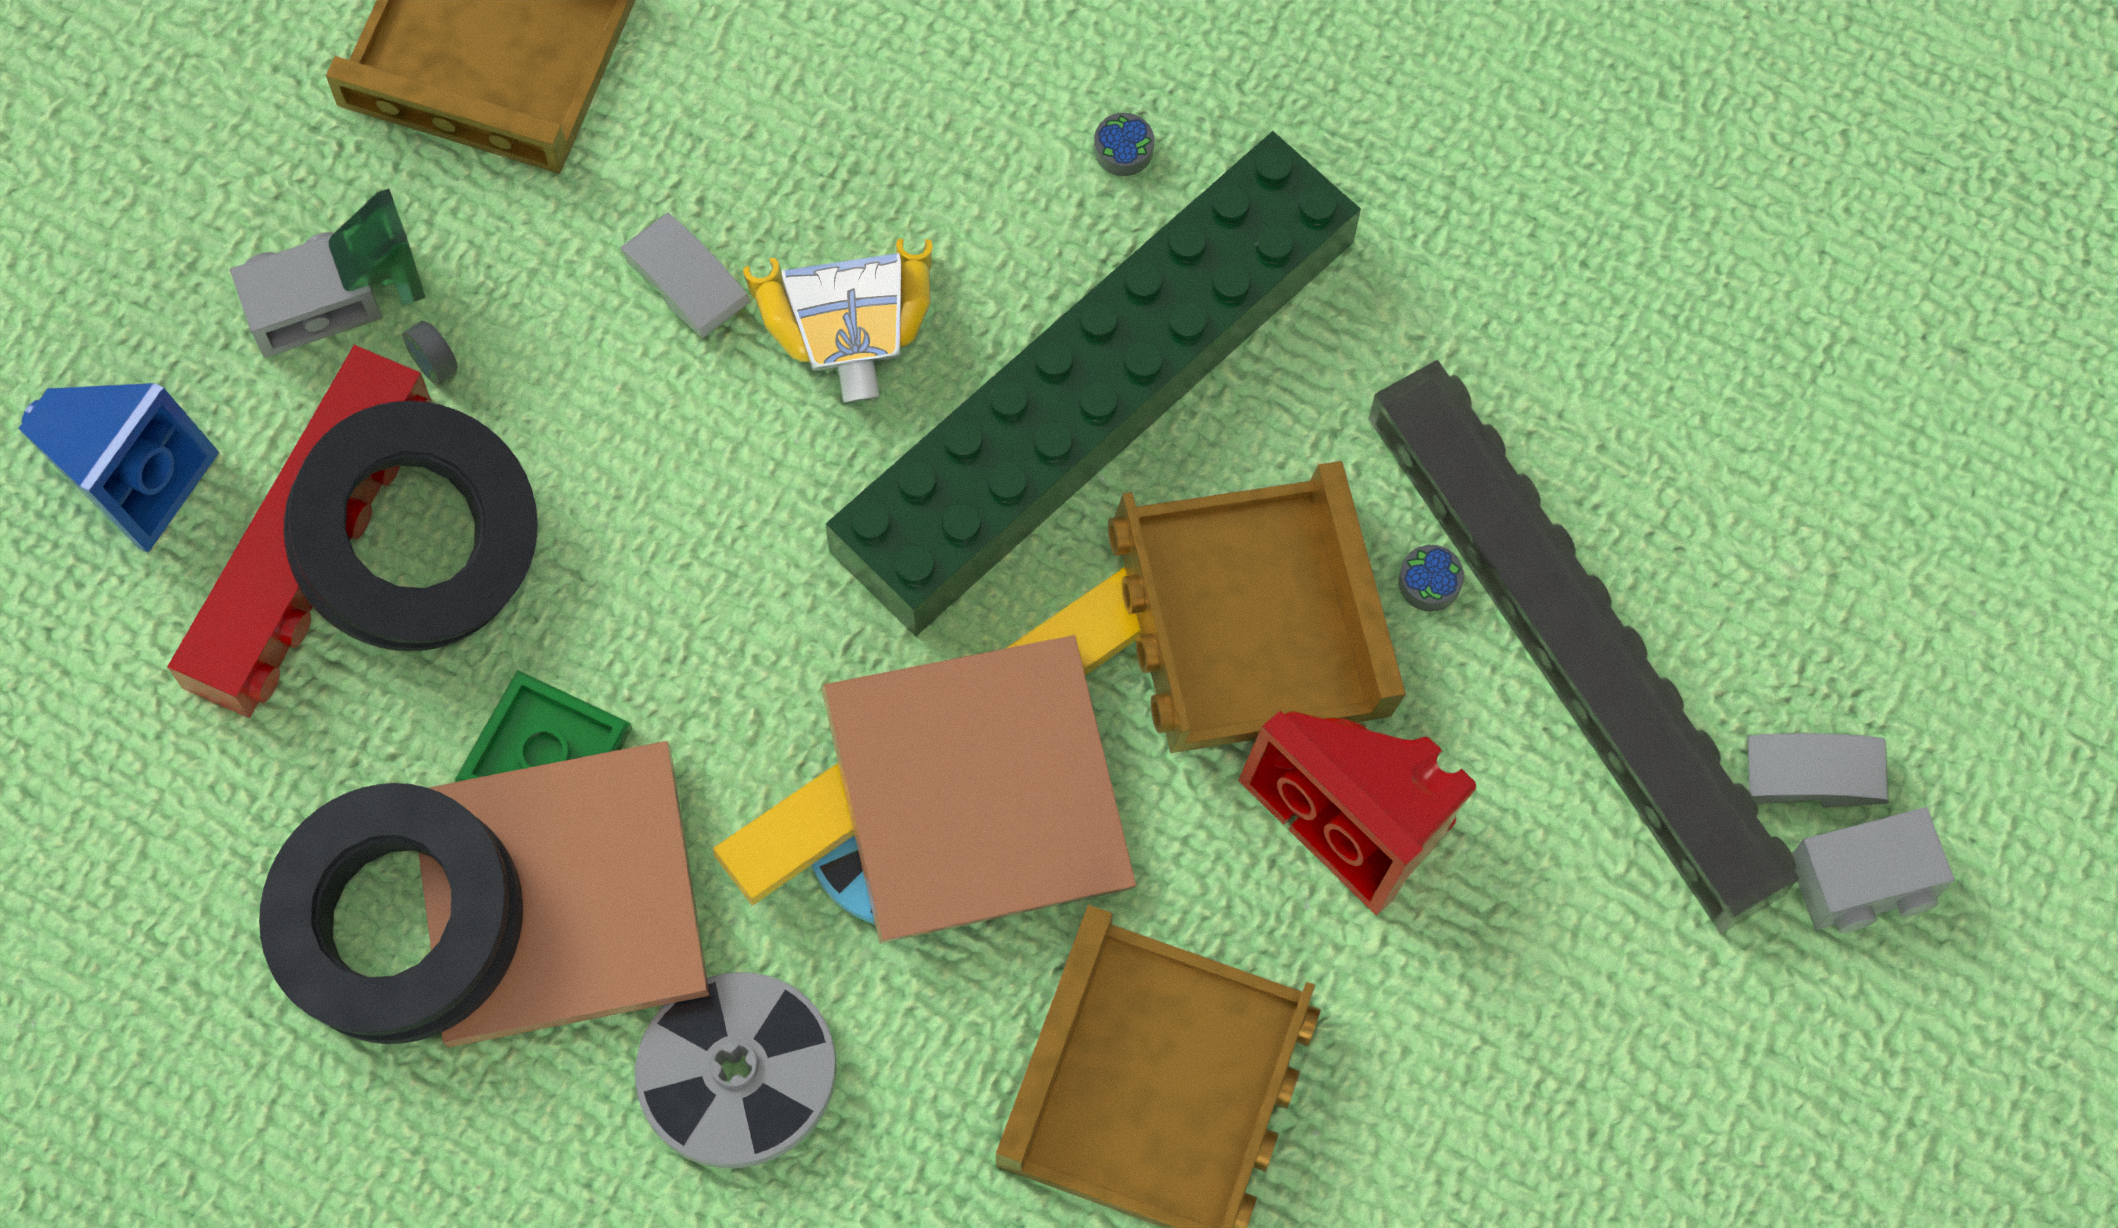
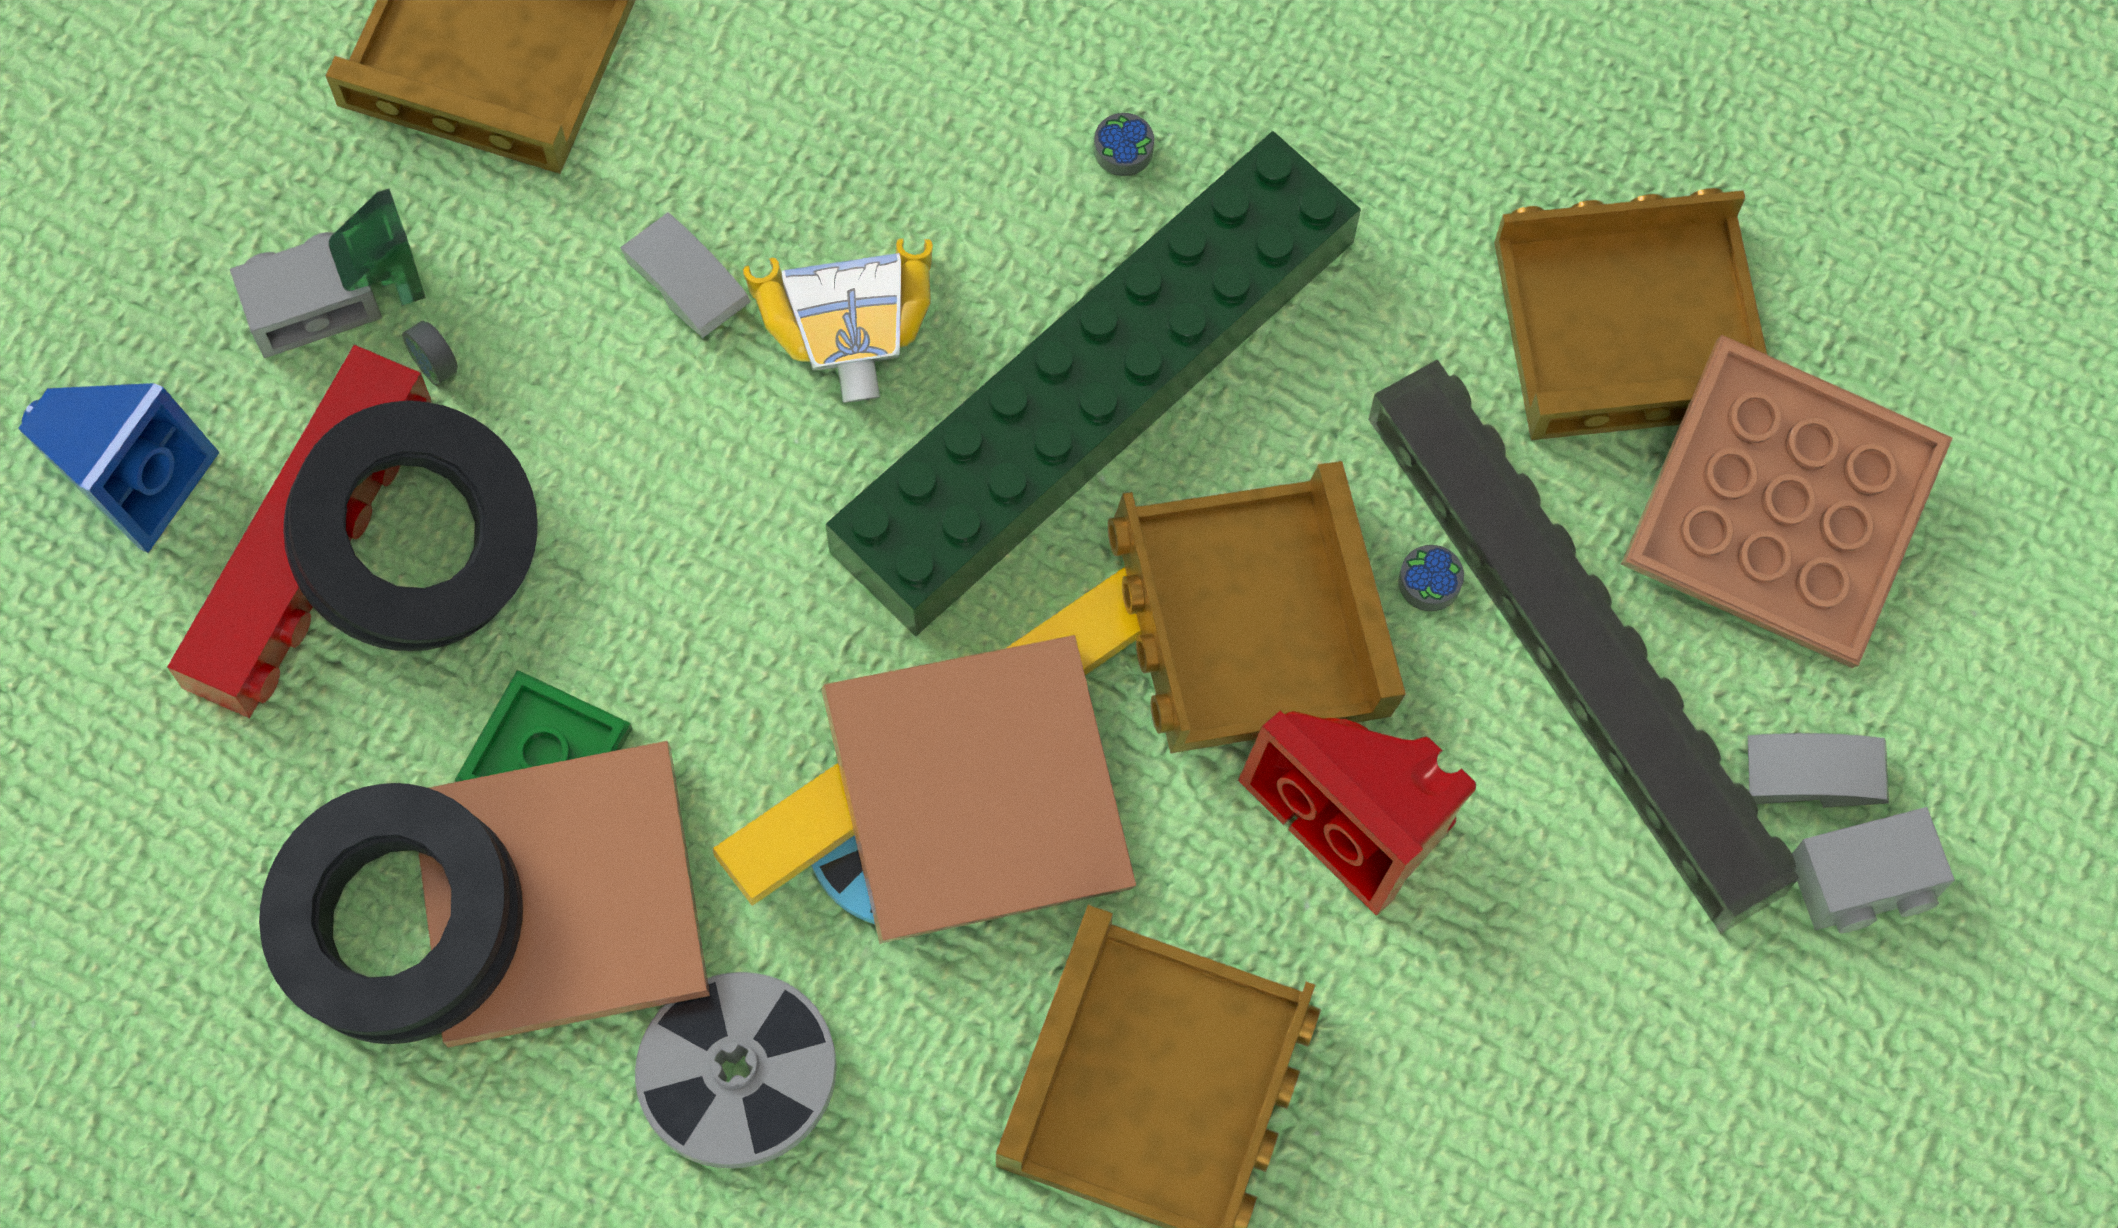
(1622, 306): none -> pearl gold panel
(1787, 501): none -> nougat tile

